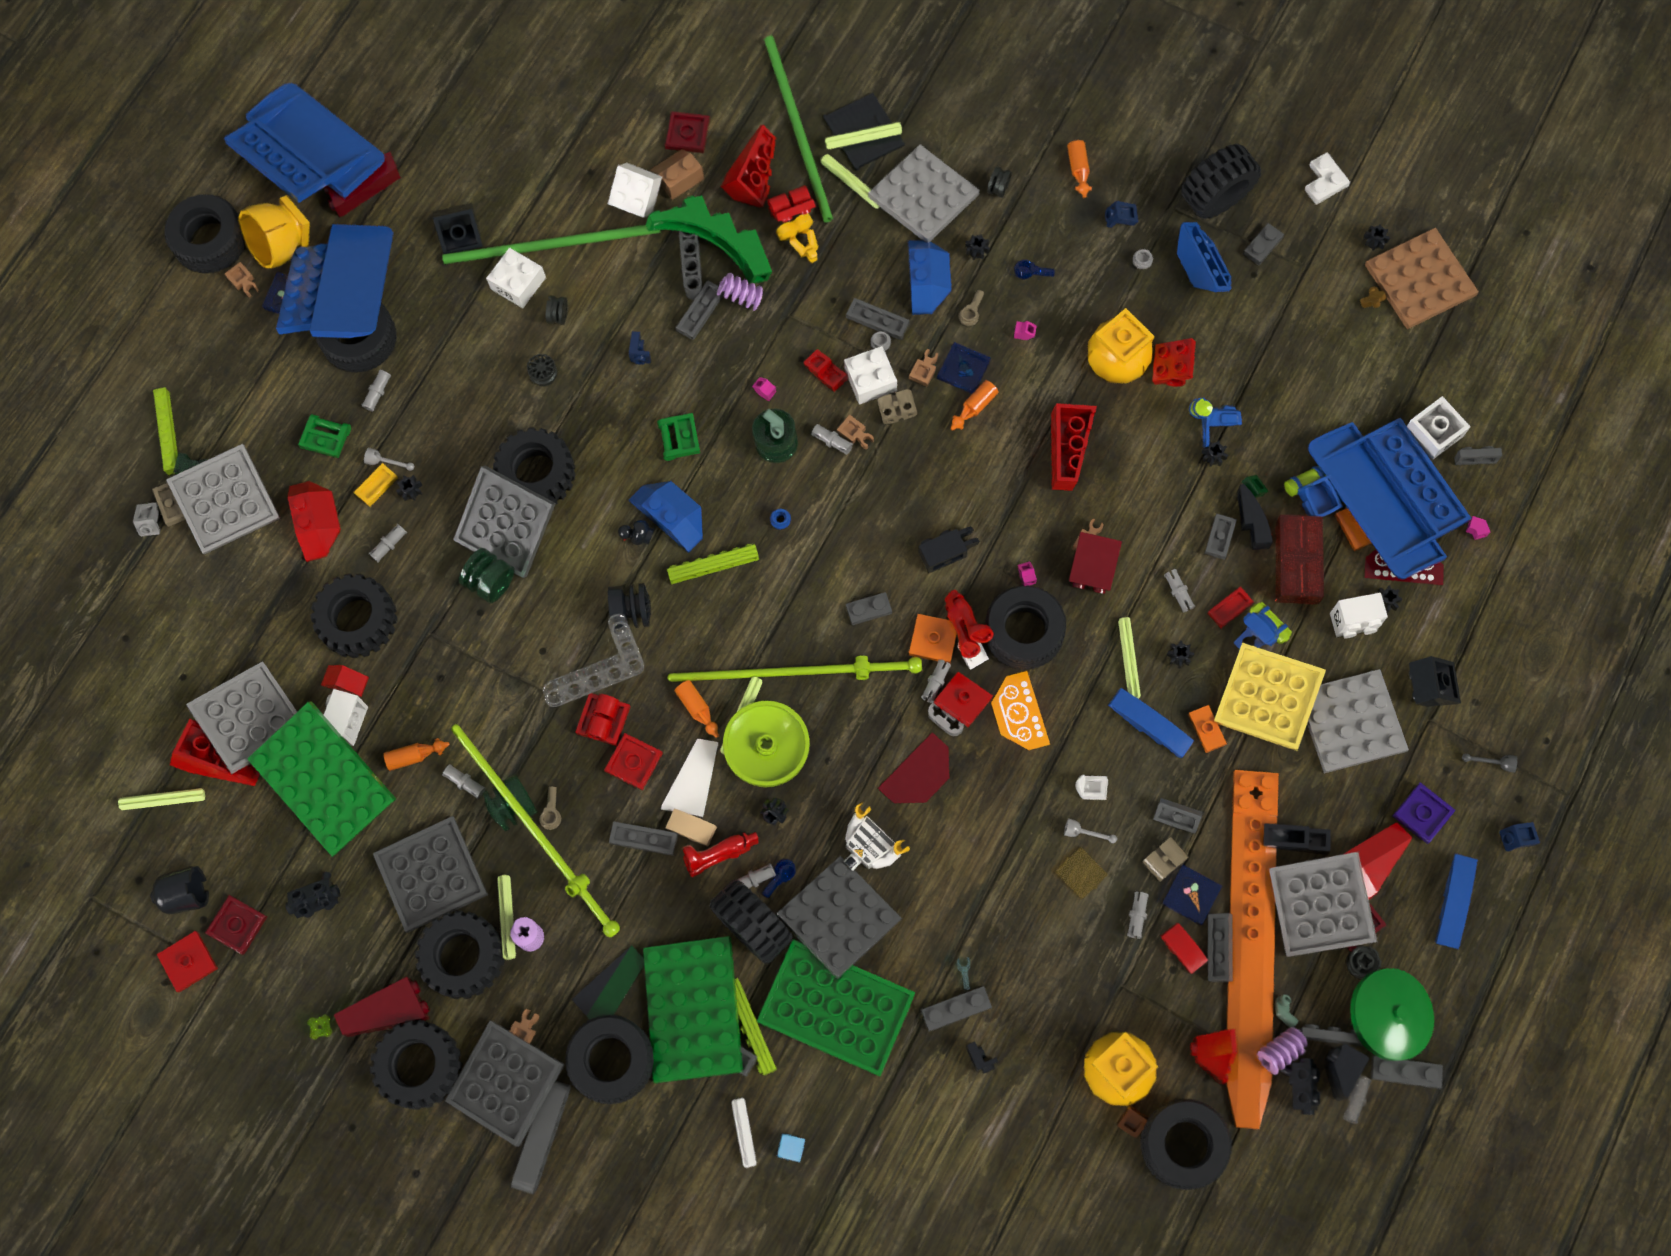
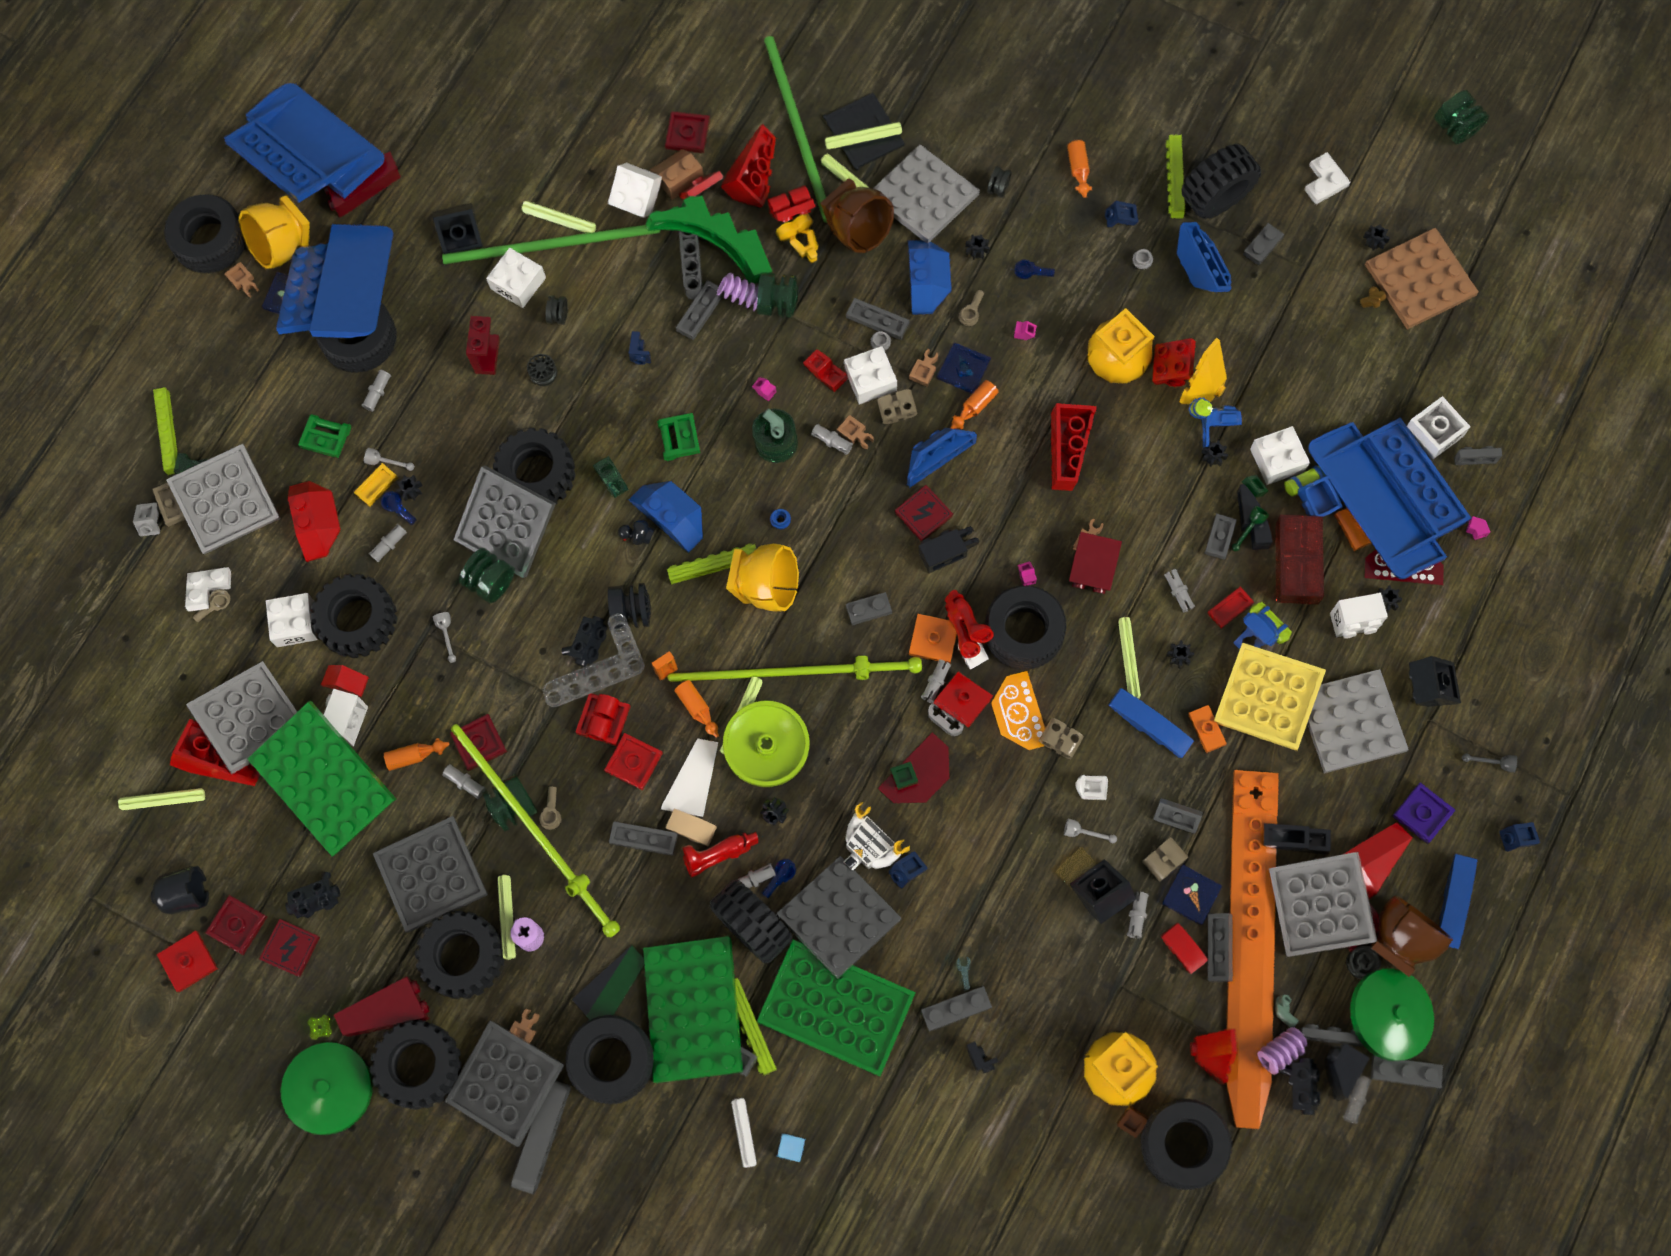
(202, 583): none -> white plate
(218, 600): none -> dark tan plate
(289, 948): none -> dark red tile
(290, 620): none -> white brick
(326, 1088): none -> green dish
(392, 502): none -> clear blue plate
(442, 621): none -> light grey hinge
(482, 346): none -> dark red panel
(484, 737): none -> dark red tile
(558, 217): none -> yellowish green axle
(587, 641): none -> black brick
(610, 477): none -> clear green leg
(664, 665): none -> orange plate
(701, 184): none -> red plate
(757, 574): none -> yellow plate
(777, 295): none -> clear green wheel
(858, 216): none -> reddish brown plate
(904, 775): none -> dark green plate
(907, 869): none -> dark blue bracket
(924, 513): none -> dark red tile
(937, 451): none -> blue wedge
(1061, 738): none -> dark tan piece
(1103, 891): none -> black slope
(1175, 176): none -> lime piece
(1208, 378): none -> yellow wedge
(1257, 516): none -> dark green hinge
(1279, 455): none -> white brick
(1408, 936): none -> reddish brown plate
(1461, 117): none -> clear green wheel

